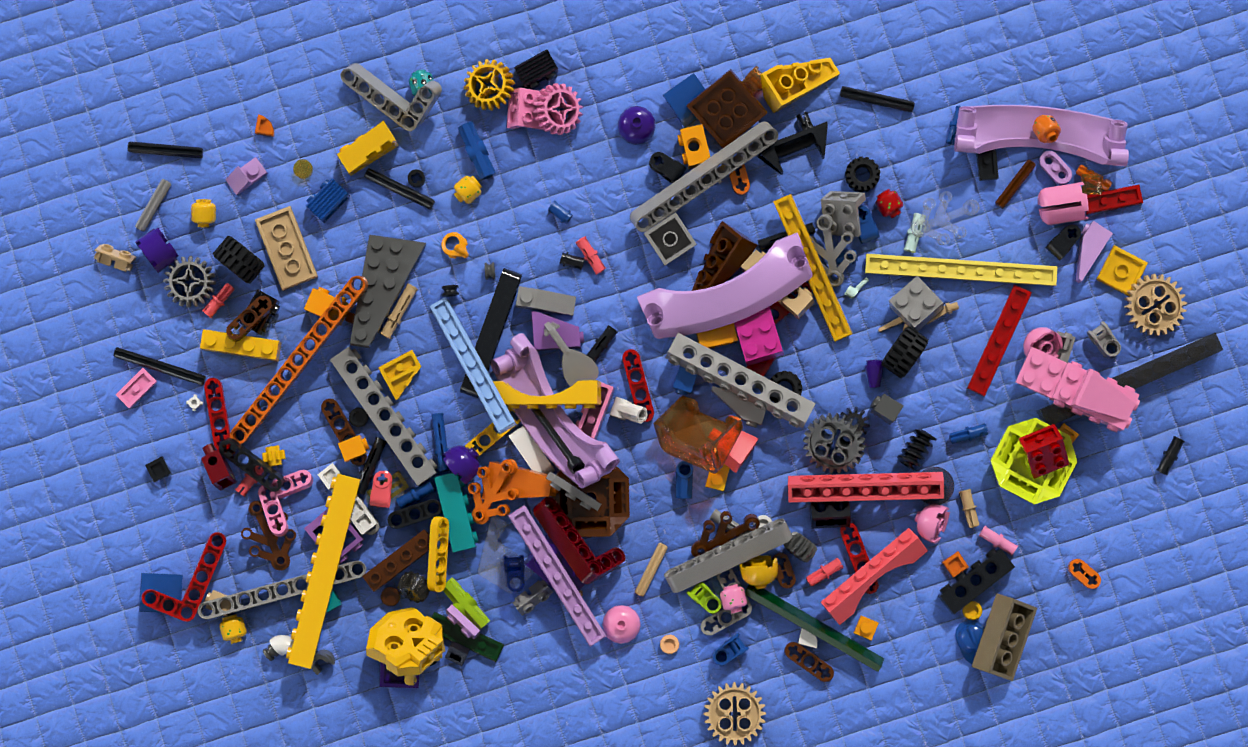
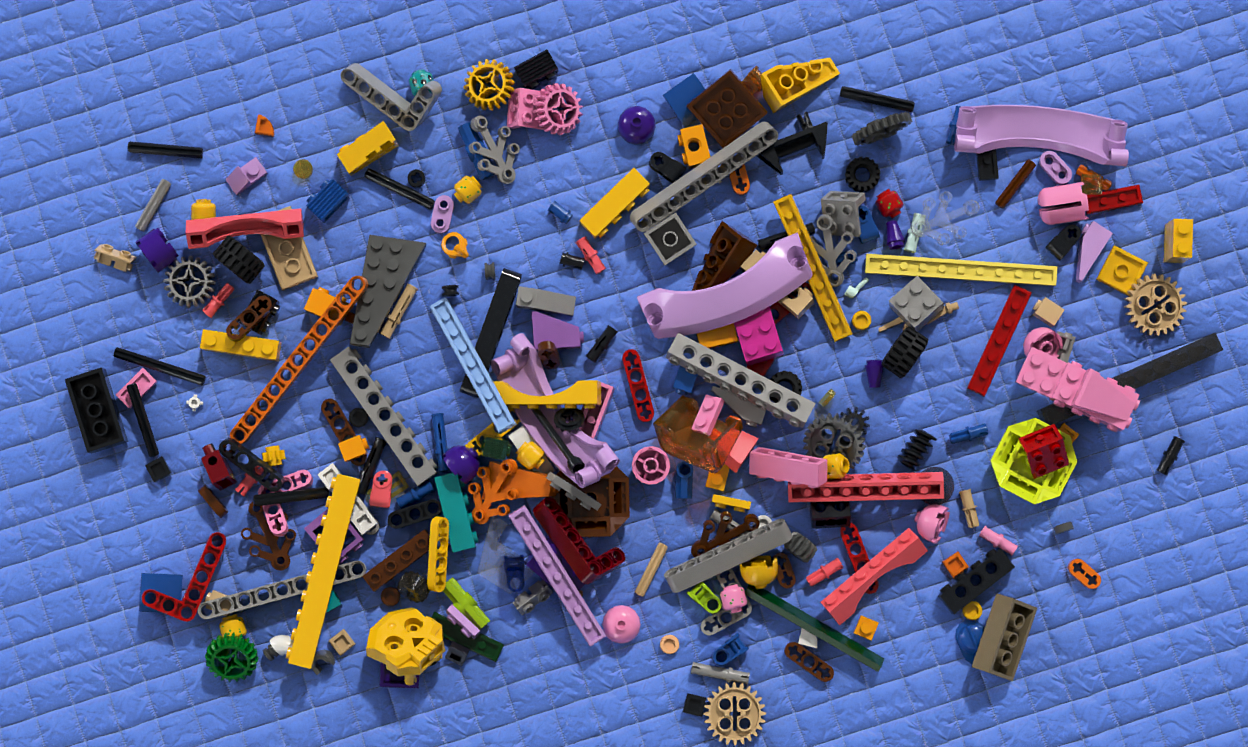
(96, 410): none -> black brick
(142, 420): none -> black axle
(208, 231): none -> coral arch
(213, 501): none -> reddish brown beam
(220, 414): red beam -> none
(223, 649): none -> green gear
(290, 496): none -> black axle
(342, 642): none -> tan tile
(400, 372): yellow wing -> none
(443, 214): none -> lavender plate
(495, 151): none -> light grey plant
(495, 447): none -> clear green brick
(530, 455): none -> yellow head
(551, 353): none -> reddish brown beam
(566, 414): none -> black gear
(575, 364): light grey piece -> none
(614, 203): none -> yellow brick
(625, 410): white piece -> none
(650, 465): none -> bright pink cylinder
(694, 704): none -> black plate
(708, 414): none -> bright pink plate
(720, 673): none -> light grey pin
(722, 502): none -> yellow plate
(788, 467): none -> bright pink brick
(827, 397): none -> clear yellow tile
(836, 466): none -> yellow head
(861, 320): none -> yellow tile
(881, 128): none -> dark grey gear
(886, 408): dark grey brick -> none
(894, 236): none -> dark purple cone
(1046, 128): orange head -> none
(1047, 311): none -> tan brick
(1063, 528): none -> dark grey tile
(1104, 339): light grey piece -> none
(1178, 240): none -> yellow brick

